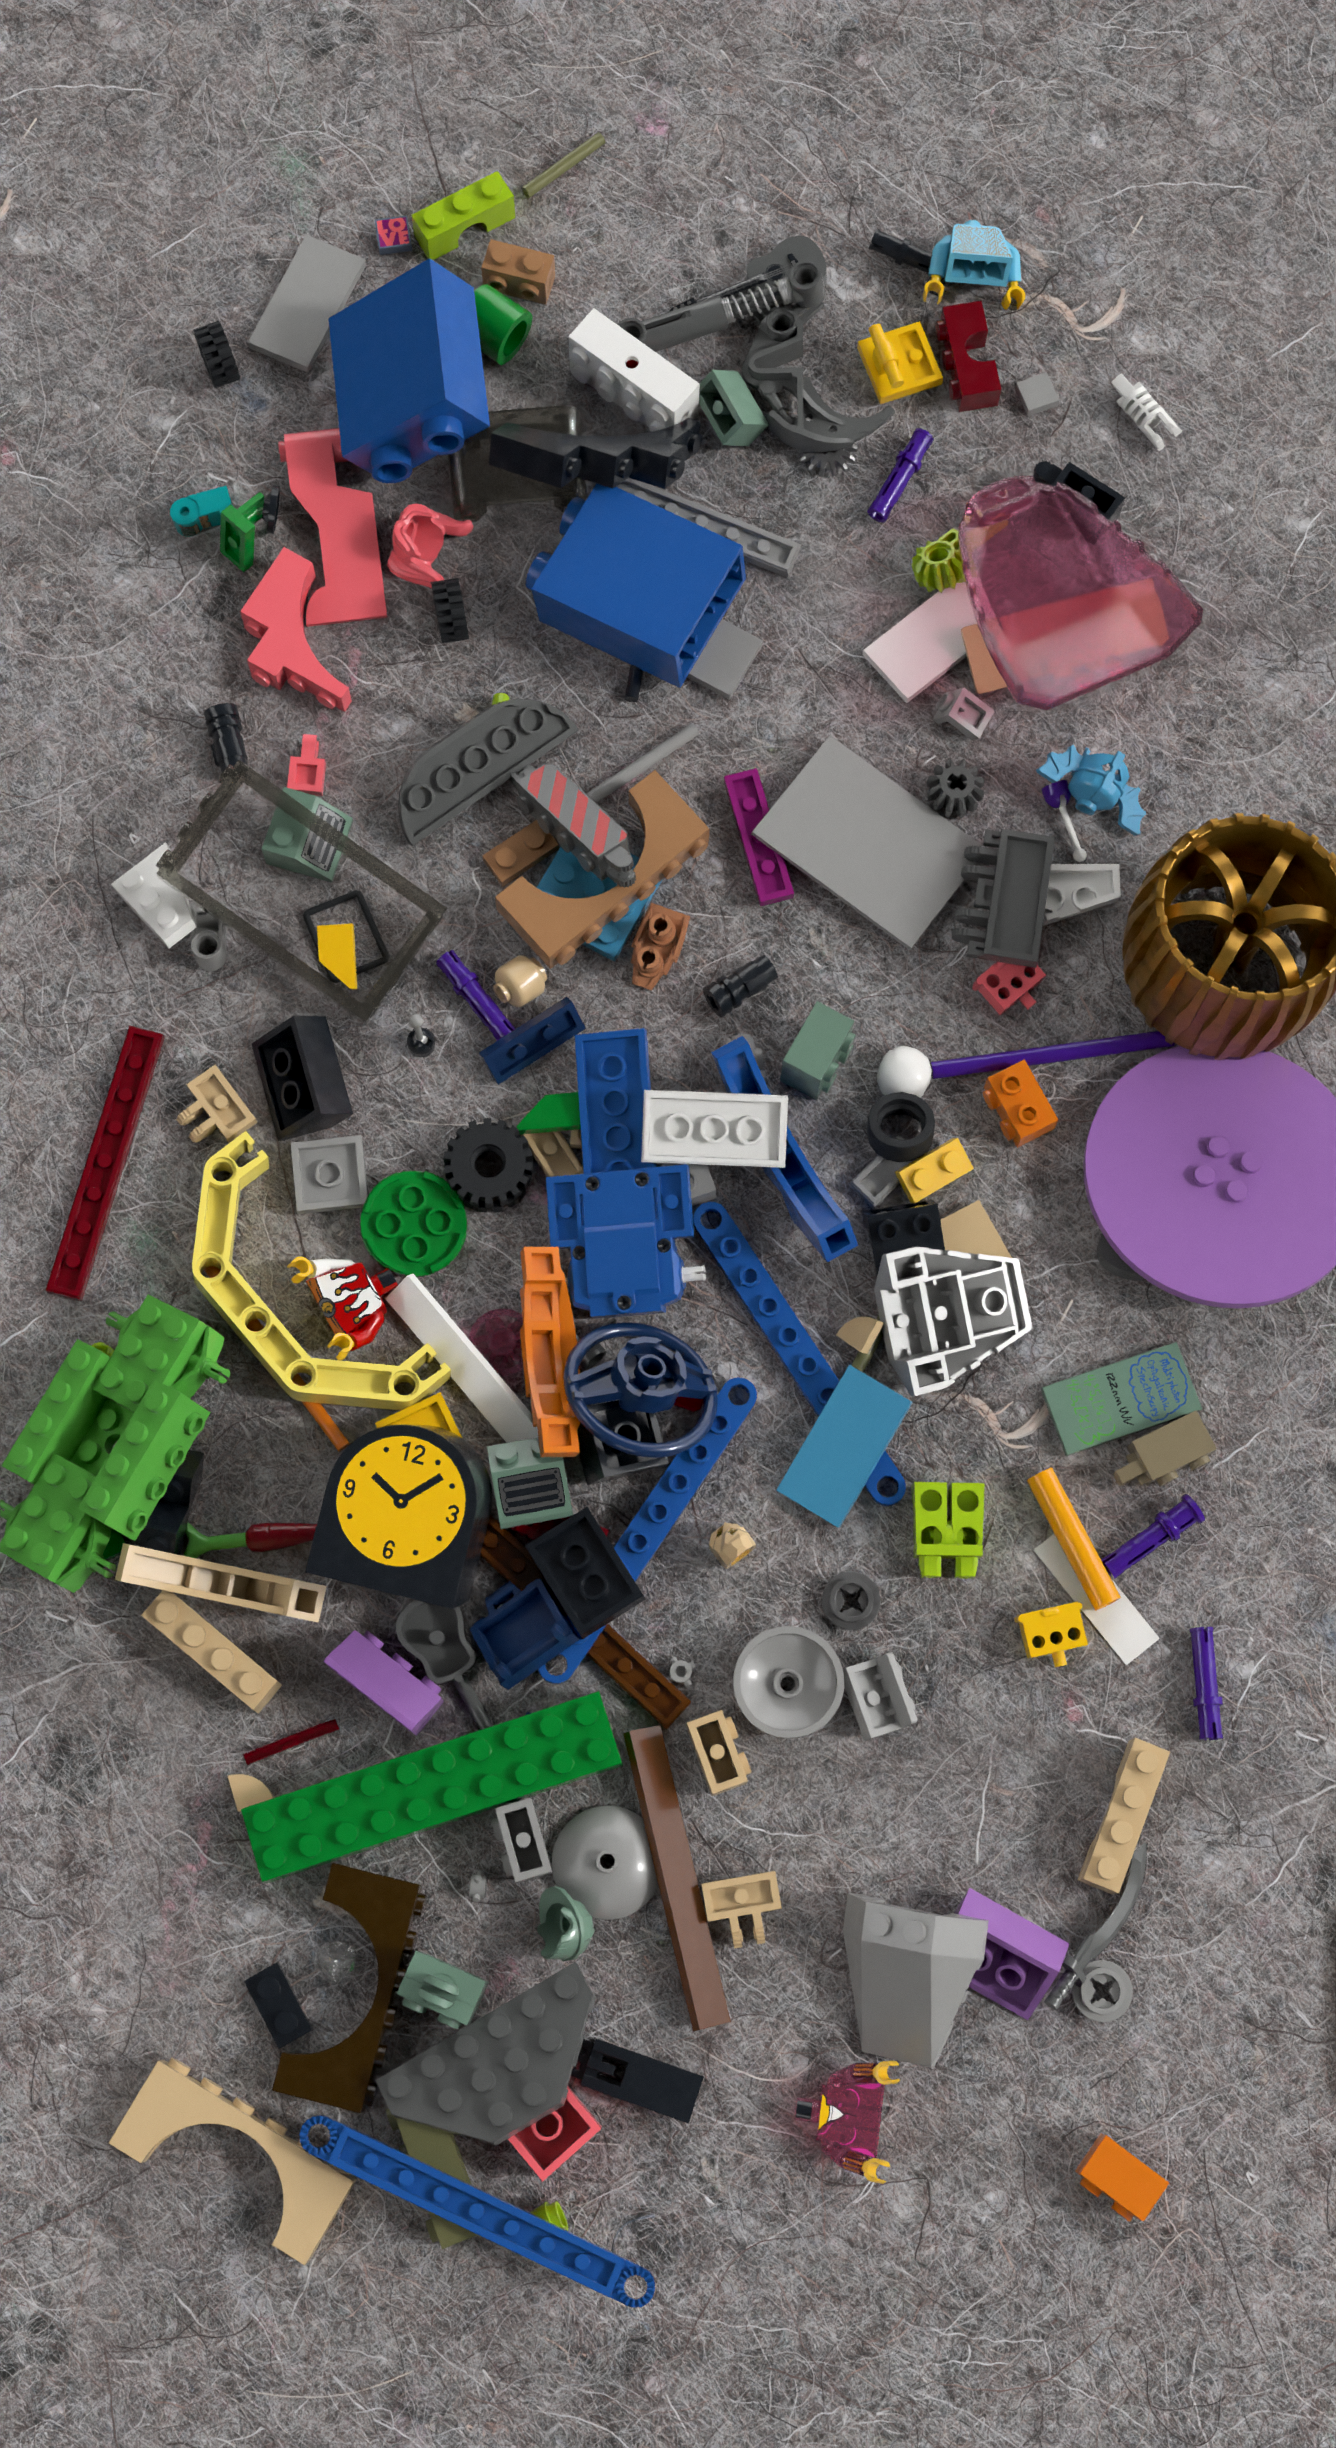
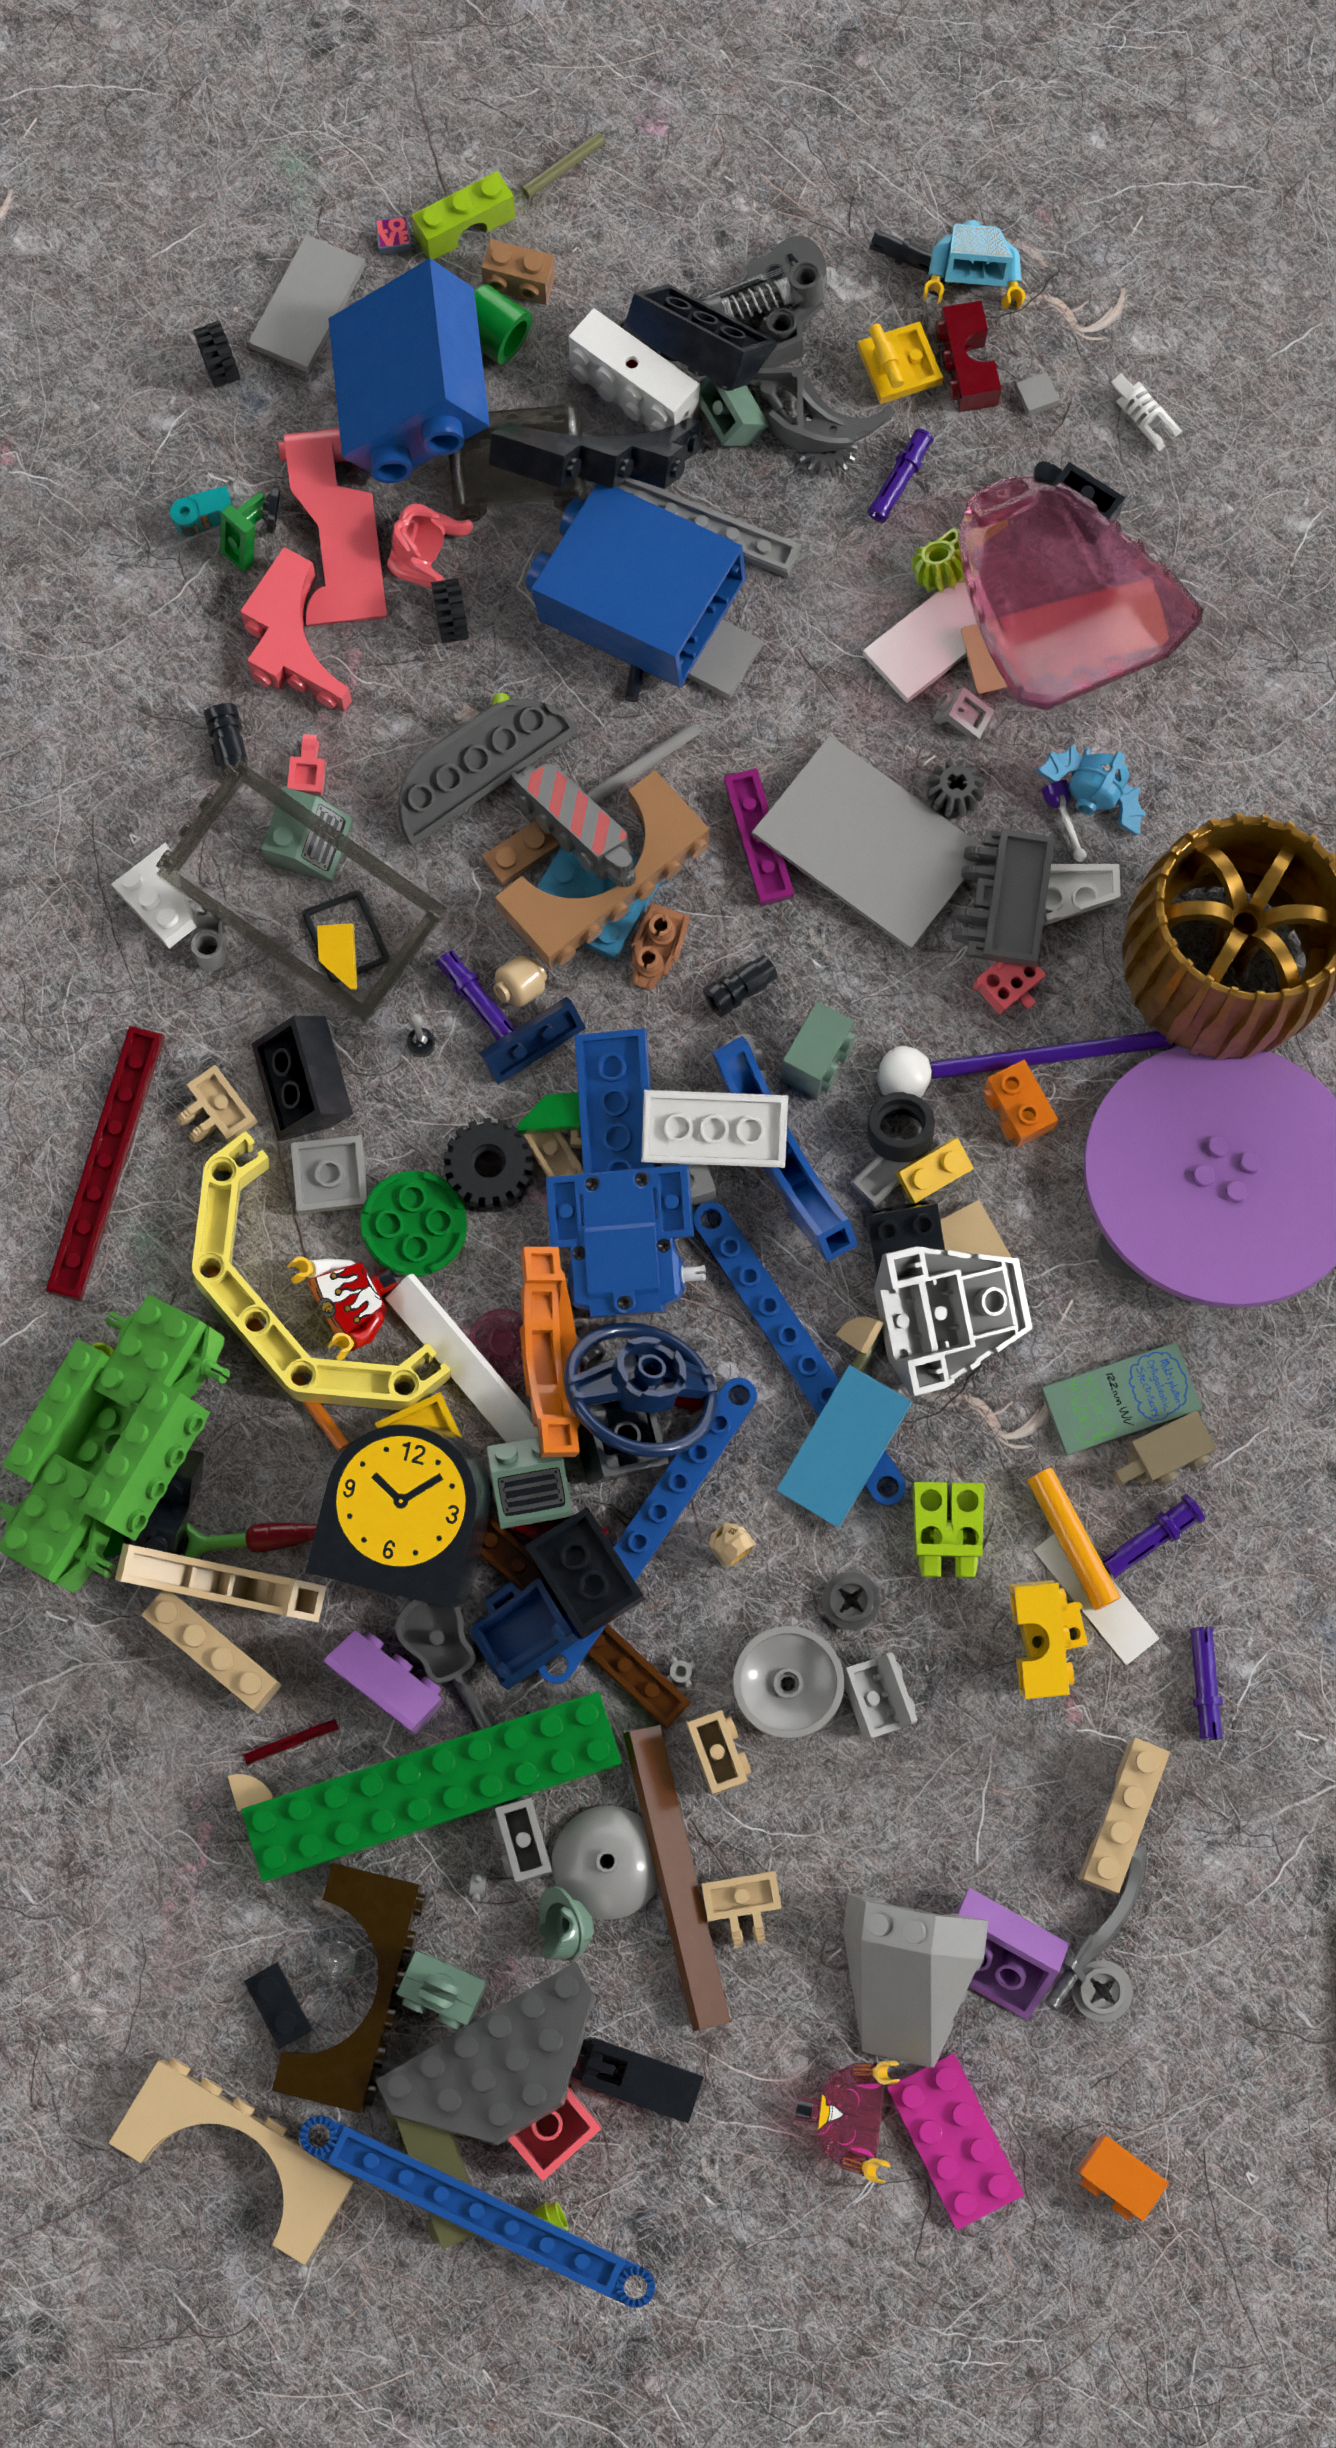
(698, 336): none -> black slope
(955, 2141): none -> dark pink plate
(1047, 1670): none -> yellow arch

